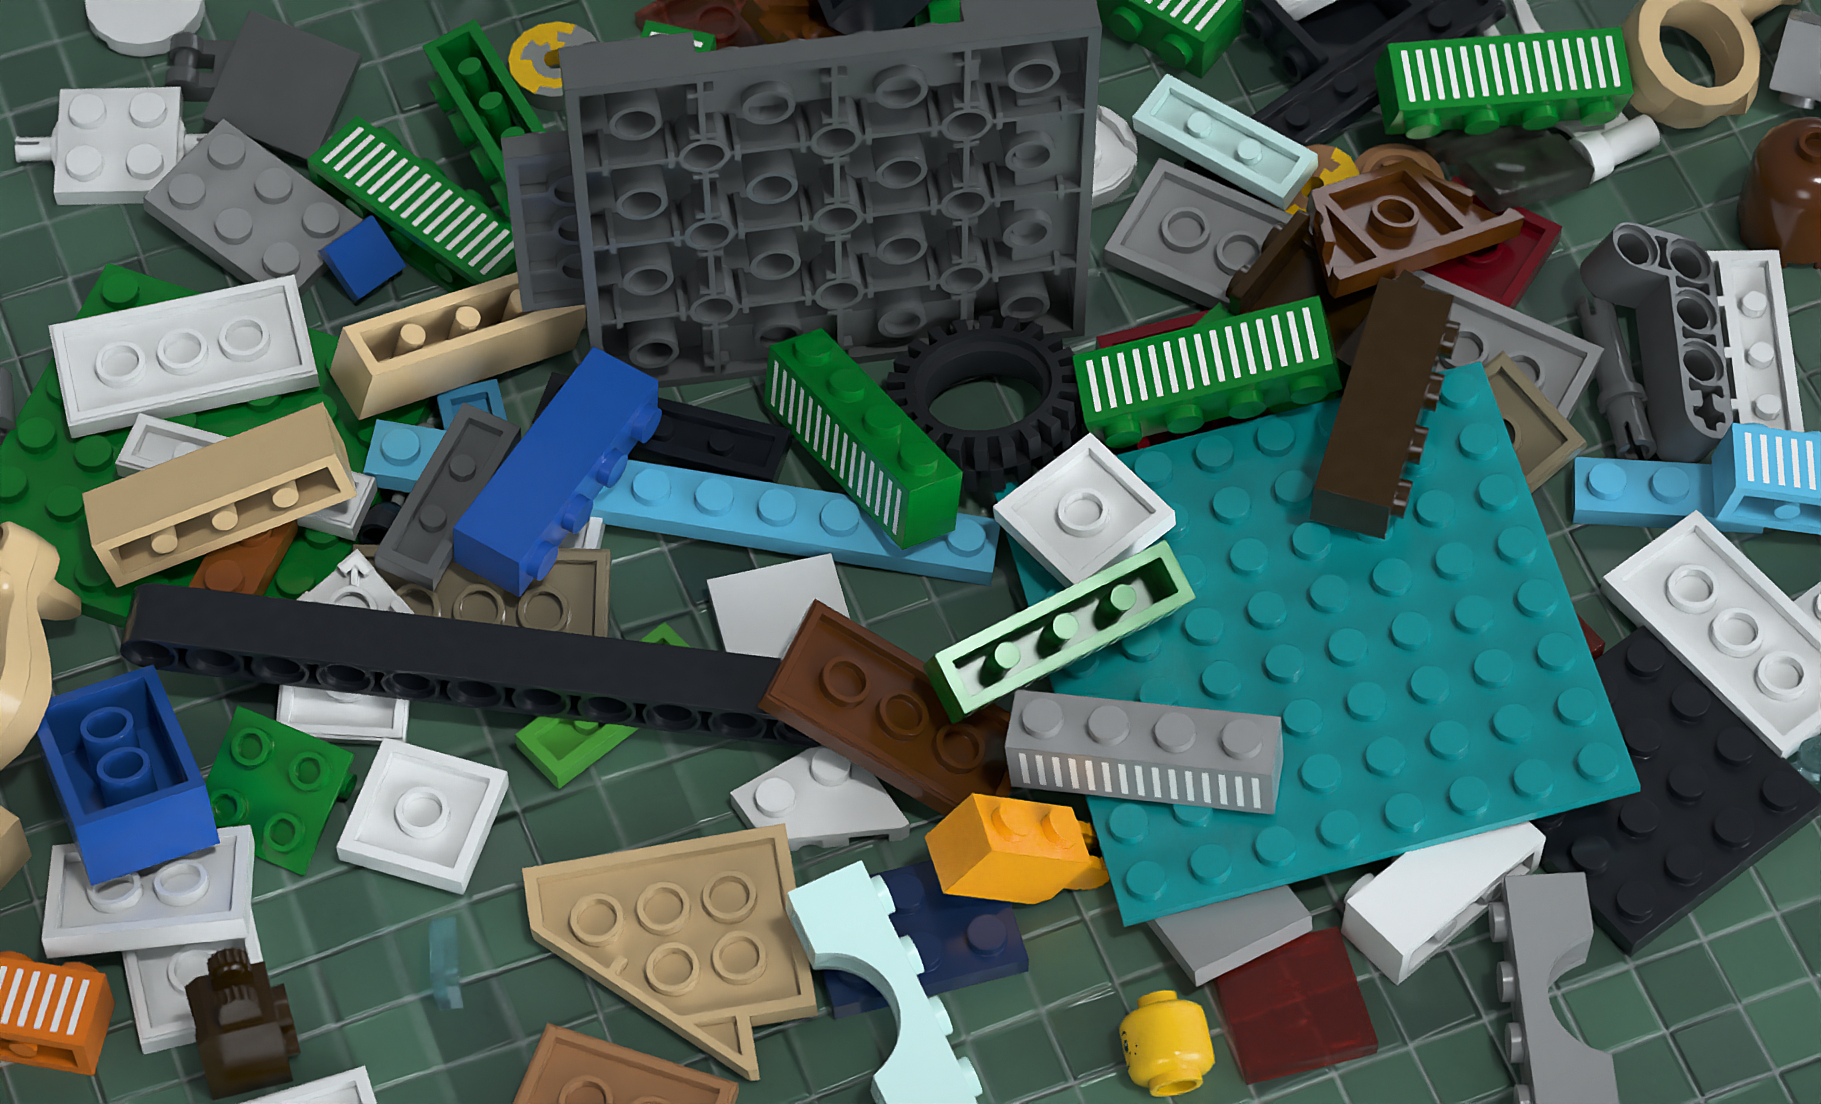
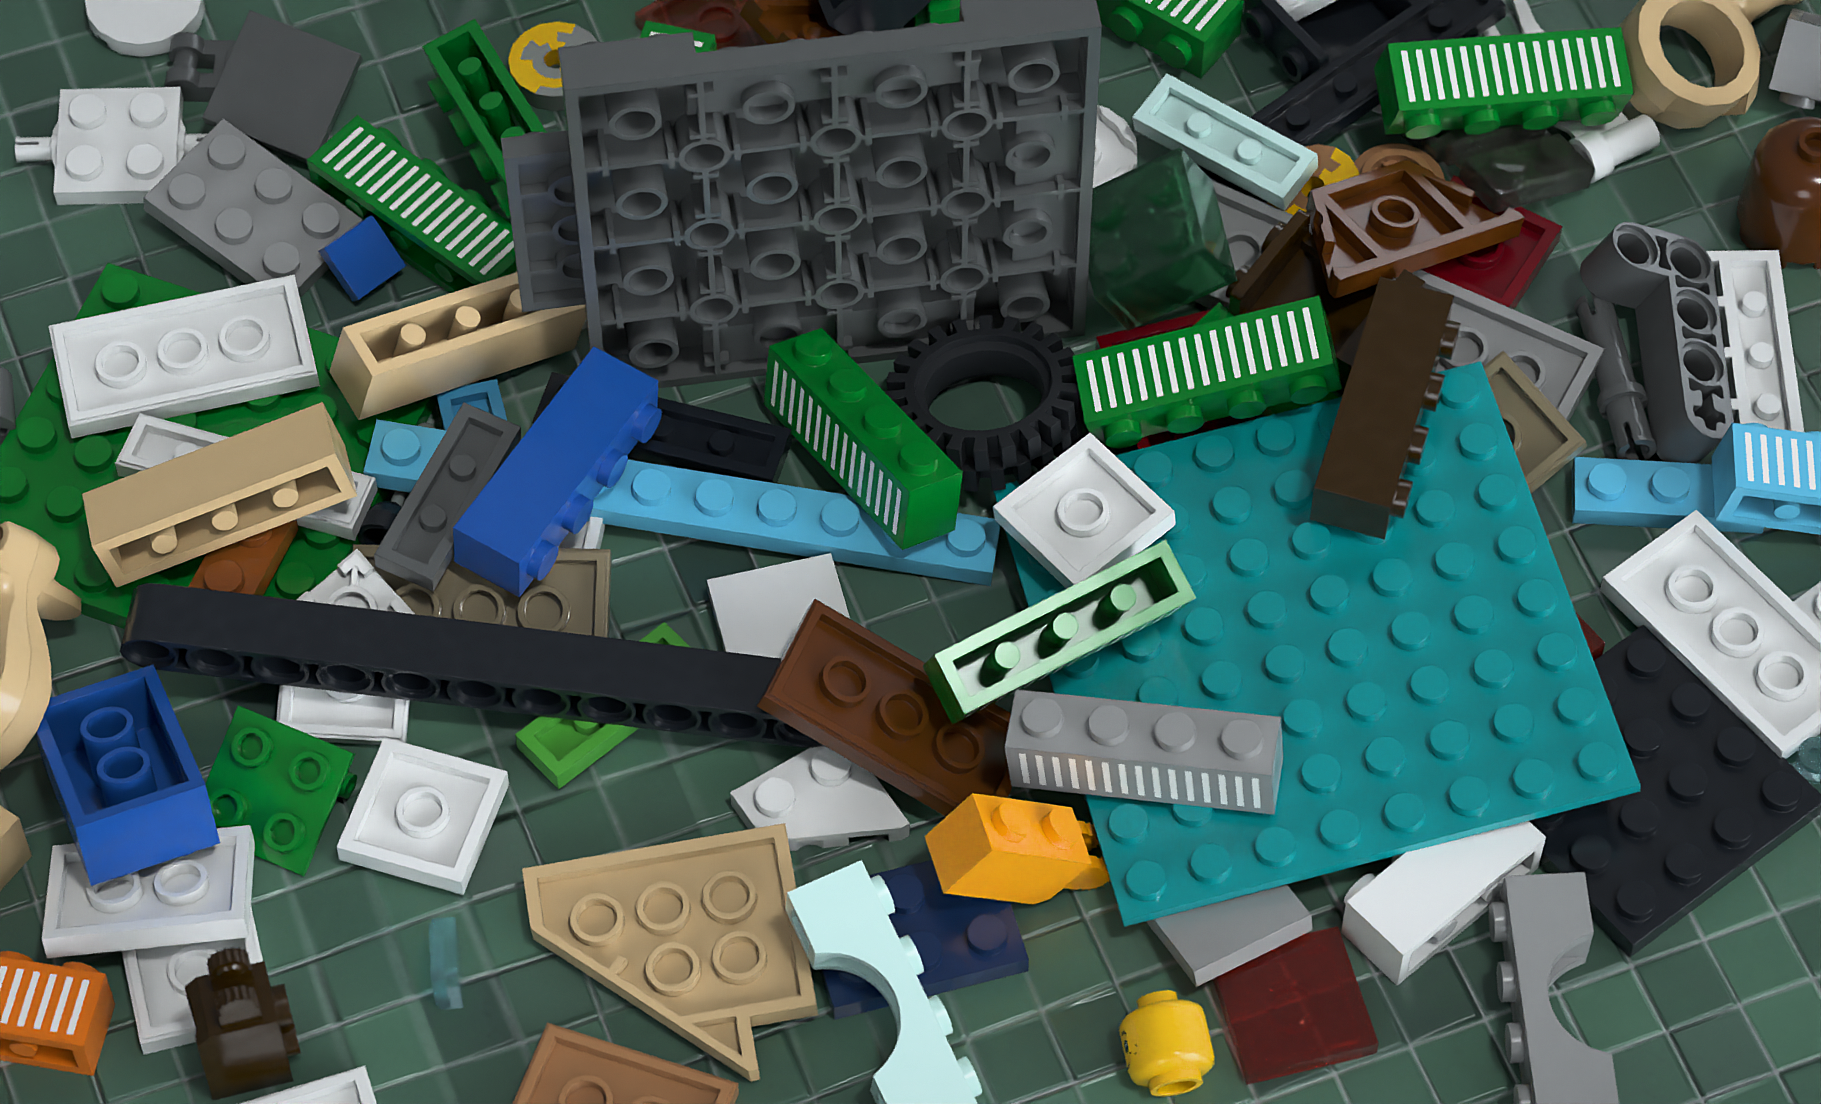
(1157, 240): none -> clear green brick

